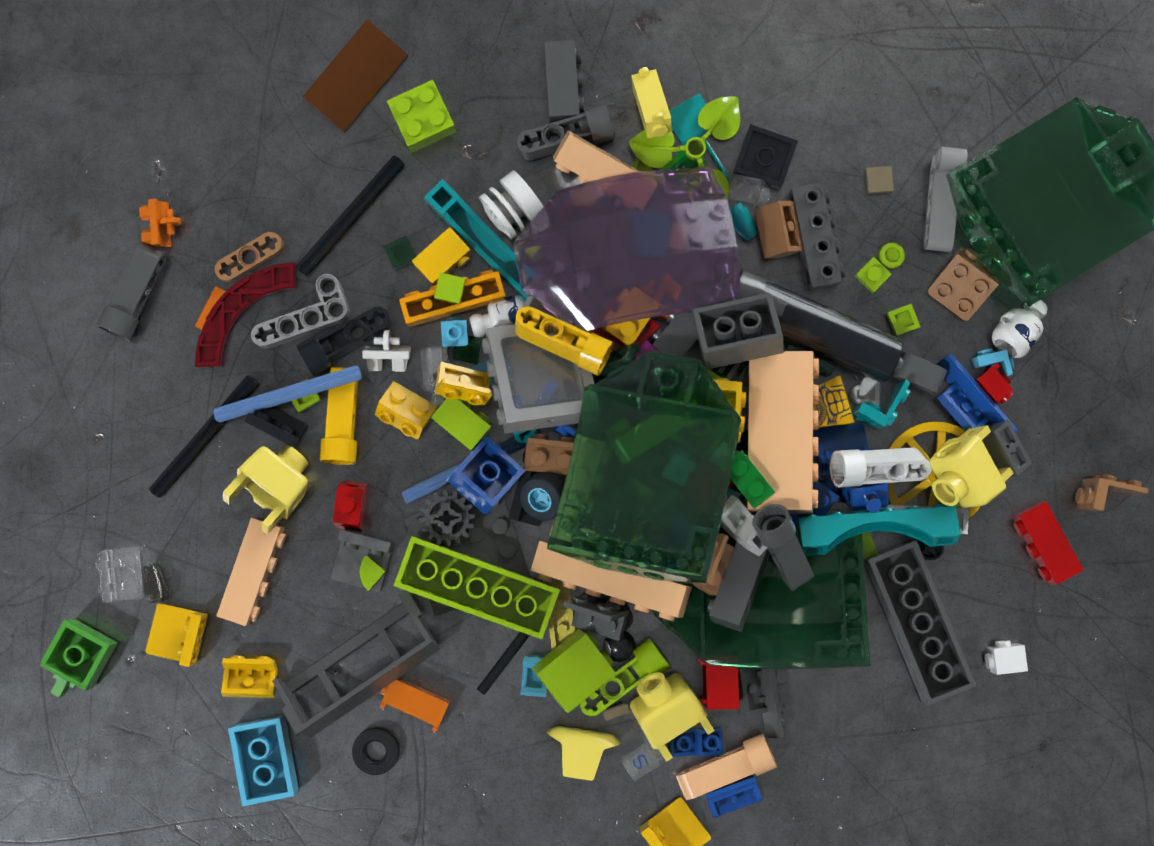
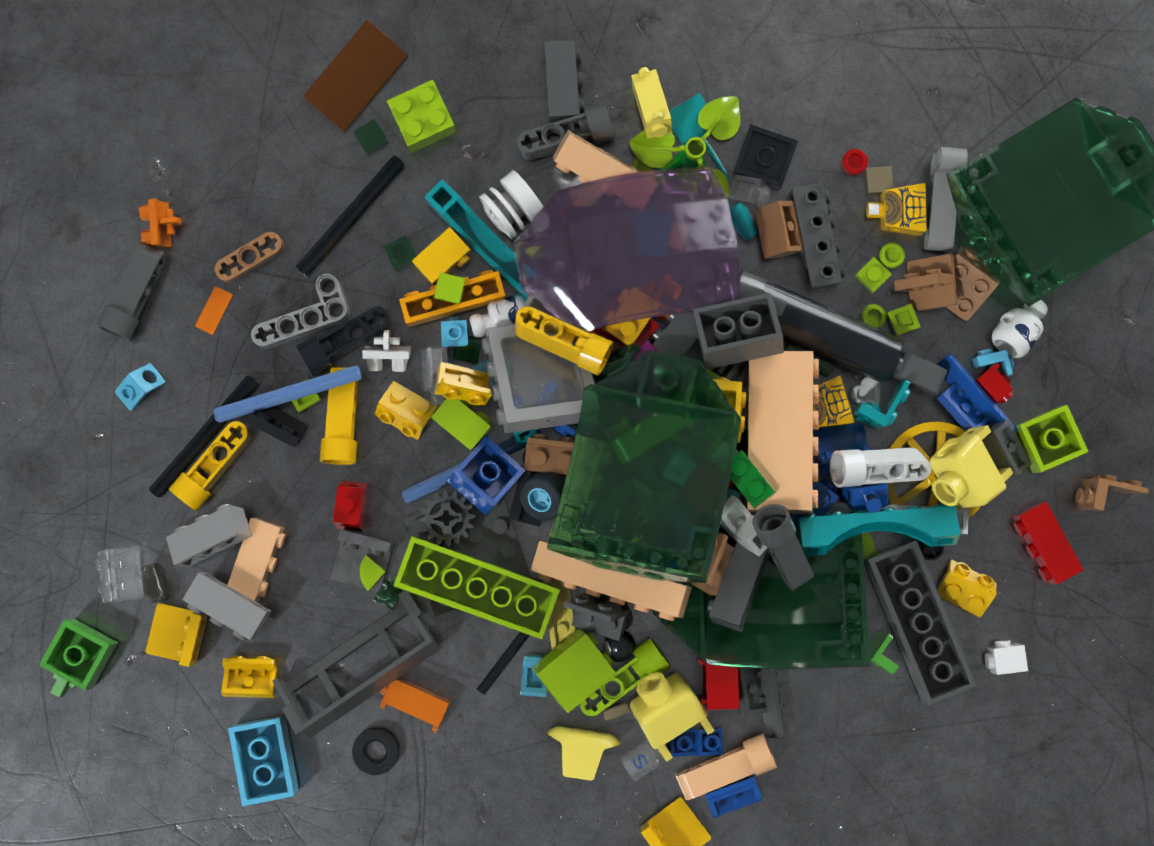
(134, 386): none -> medium azure bracket
(193, 486): none -> yellow beam
(208, 536): none -> light grey brick
(226, 606): none -> light grey brick
(231, 306): dark red tile -> none
(272, 481): light yellow piece -> none
(370, 136): none -> clear green tile
(388, 595): none -> clear green wheel
(854, 162): none -> red tile
(873, 315): none -> lime tile
(876, 649): none -> bright green panel
(901, 210): none -> yellow torso
(930, 283): none -> medium nougat bracket
(967, 588): none -> yellow bracket
(1051, 439): none -> lime brick

